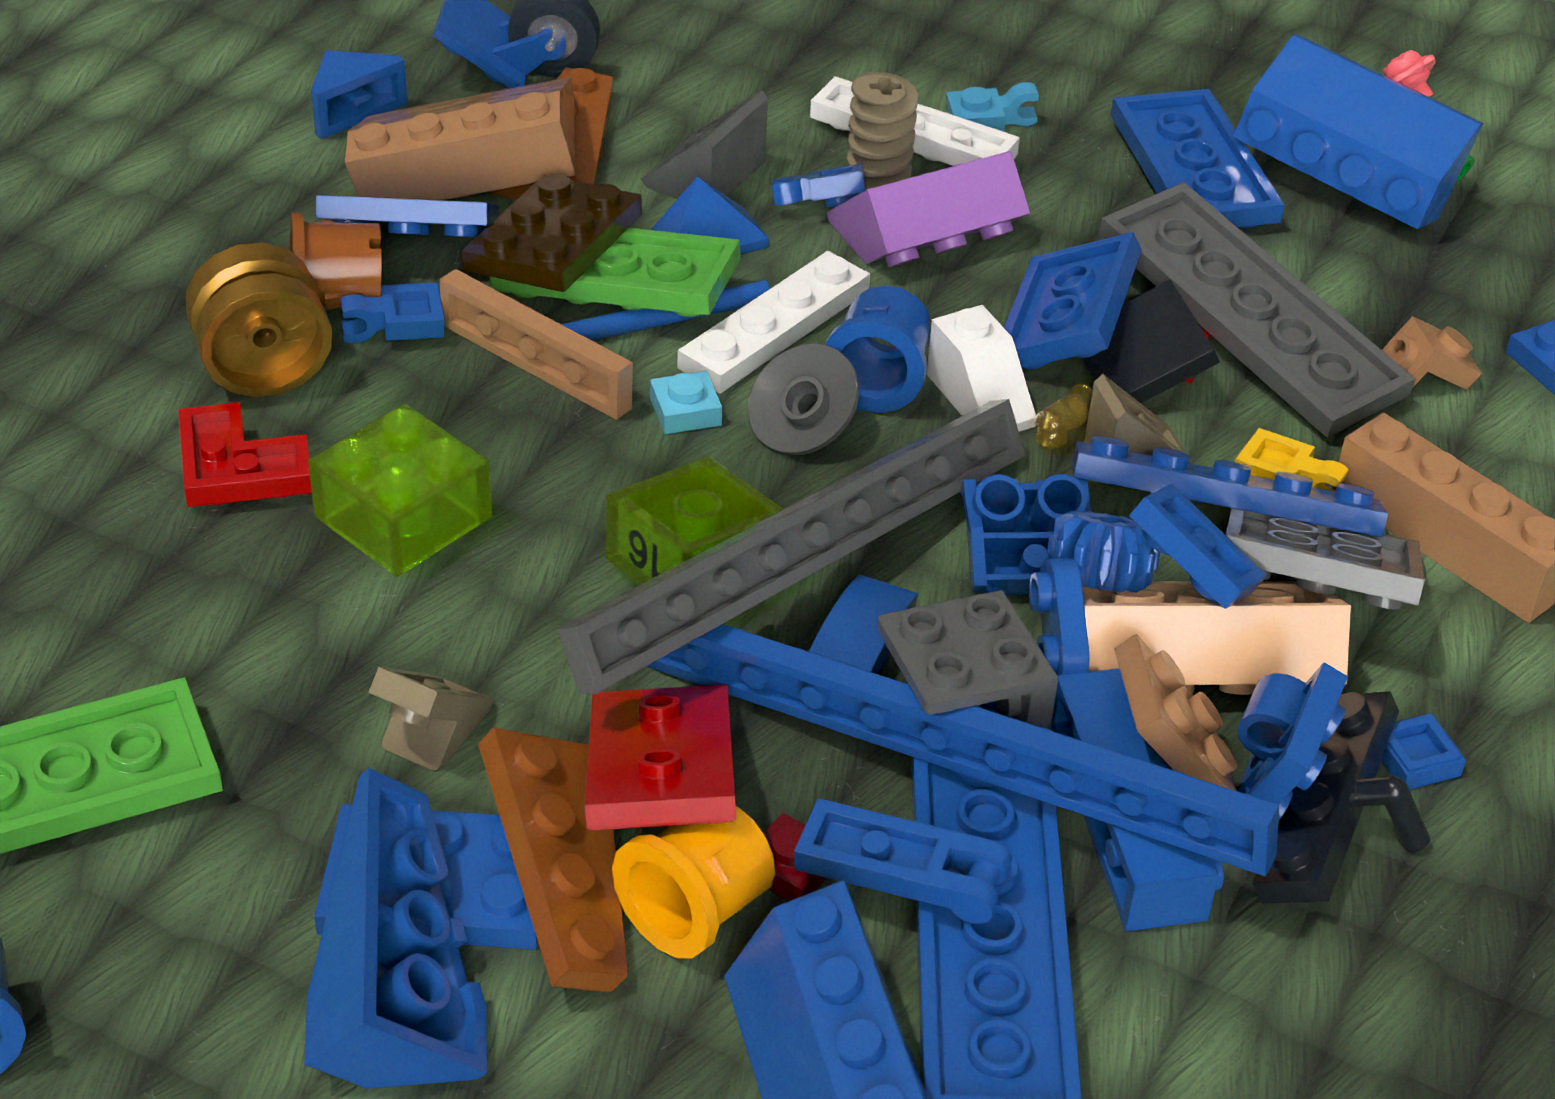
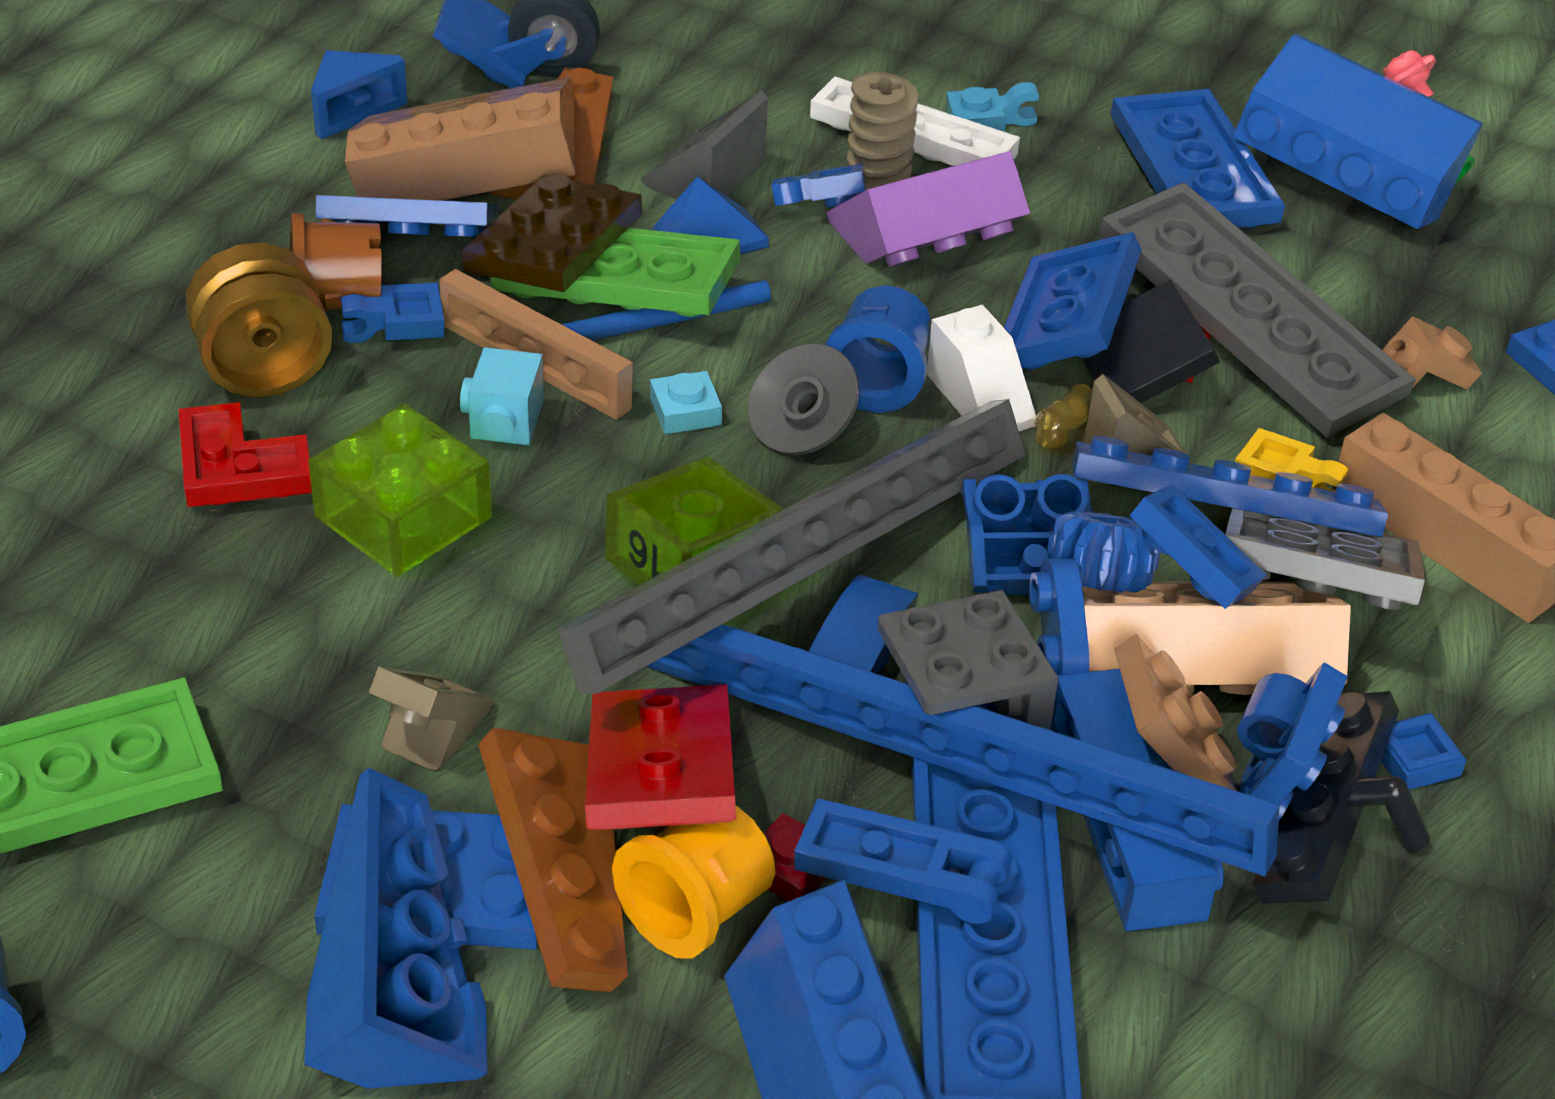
(504, 396): none -> medium azure brick
(774, 320): white plate -> none

